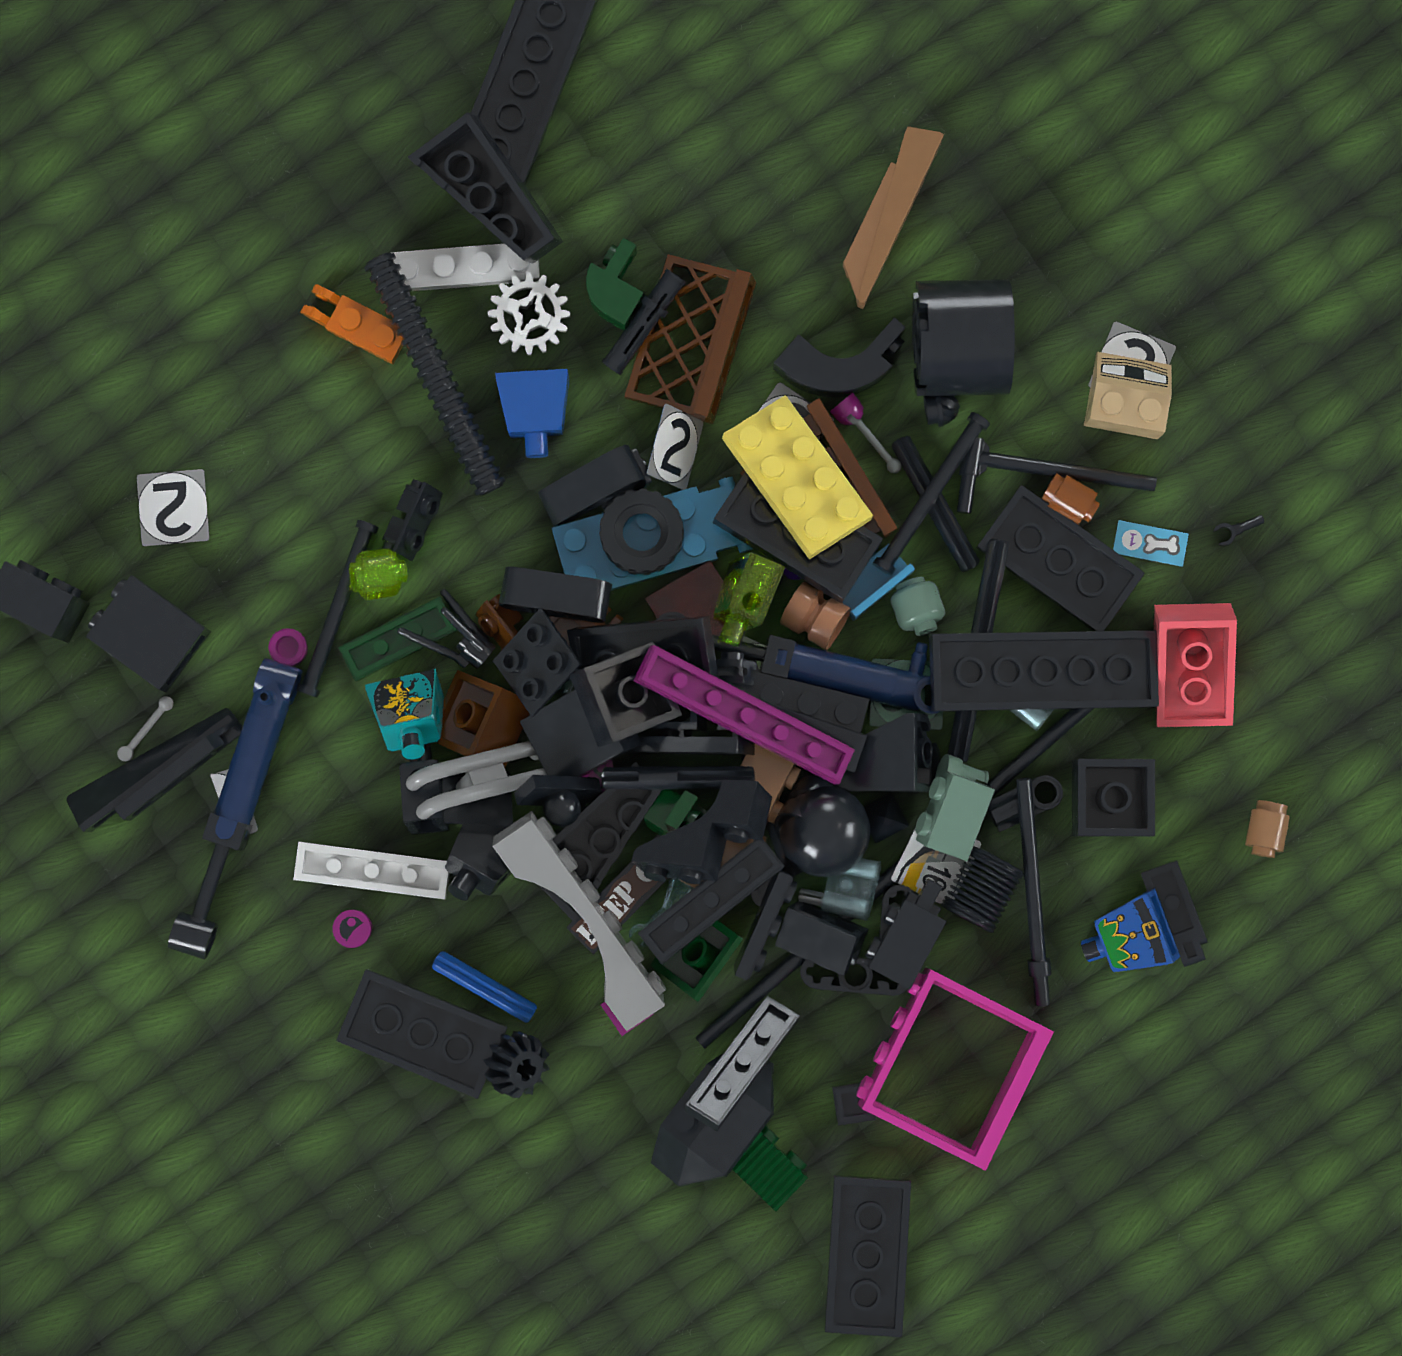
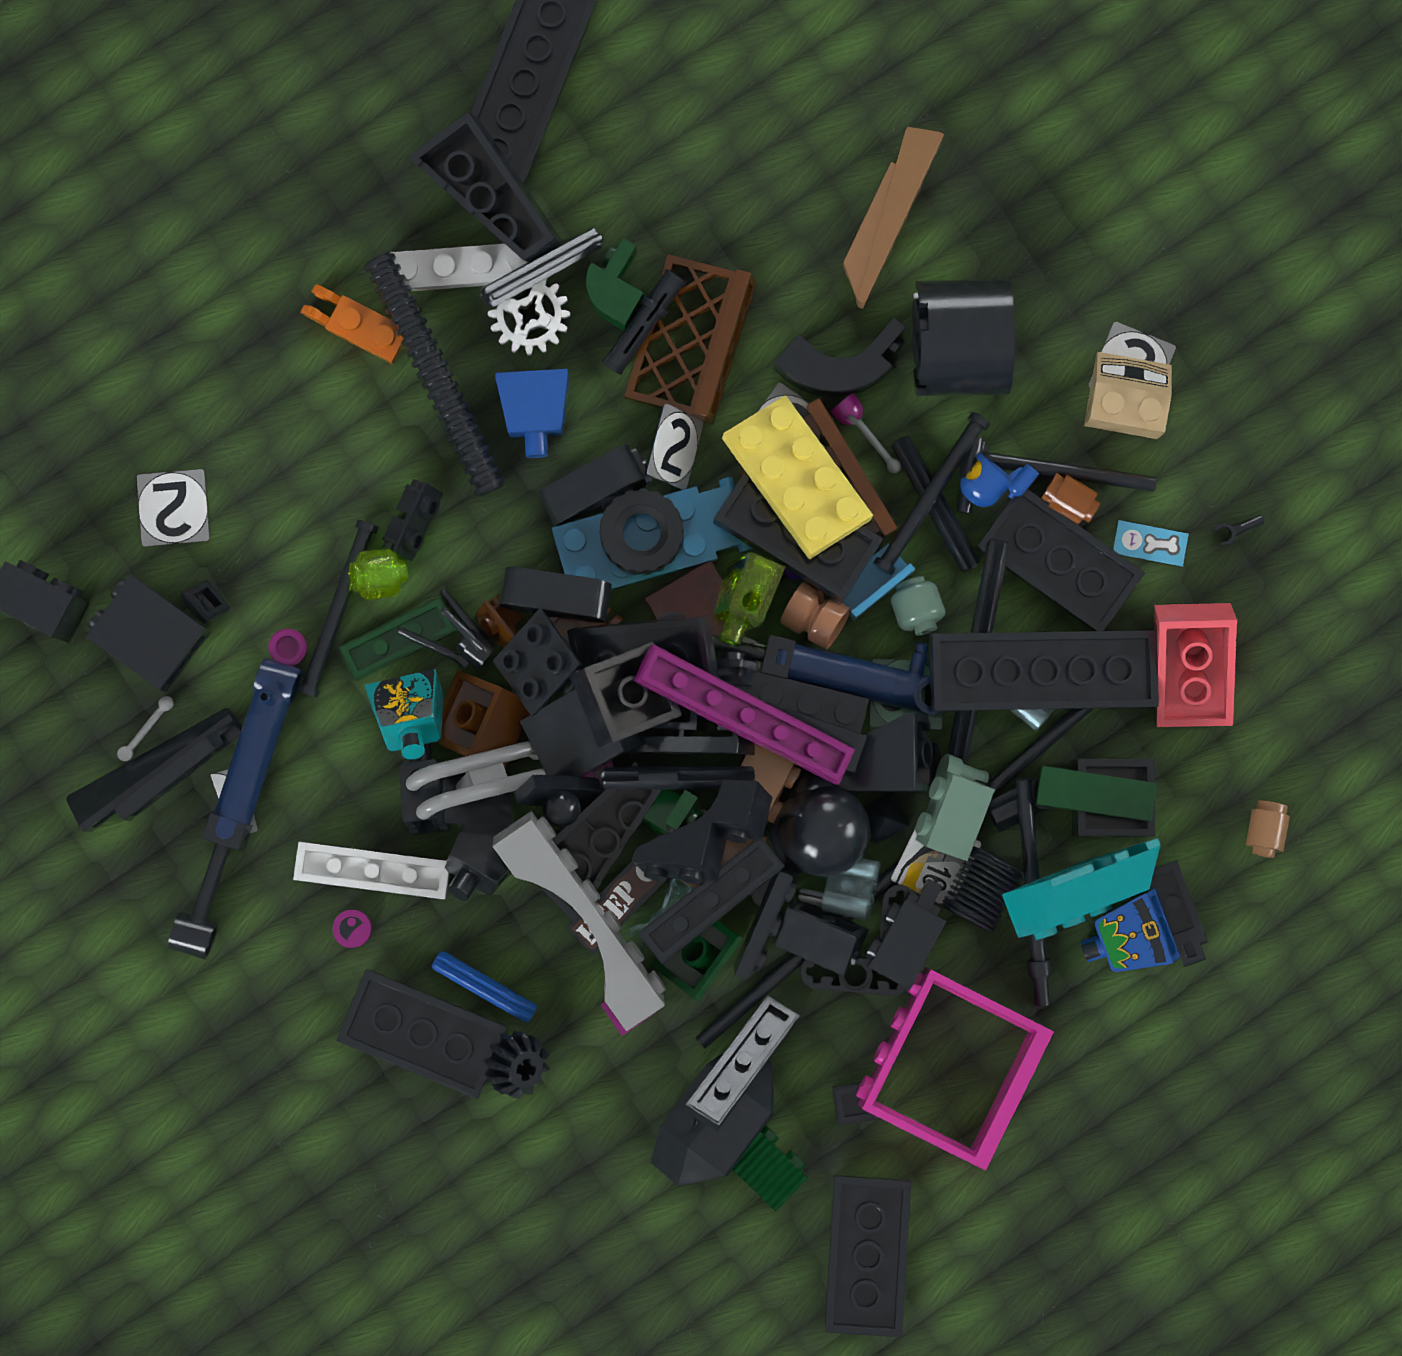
(205, 602): none -> black slope
(541, 267): none -> axle
(940, 409): black plate -> none
(988, 482): none -> blue piece
(1081, 890): none -> teal wedge
(1096, 793): none -> dark green tile

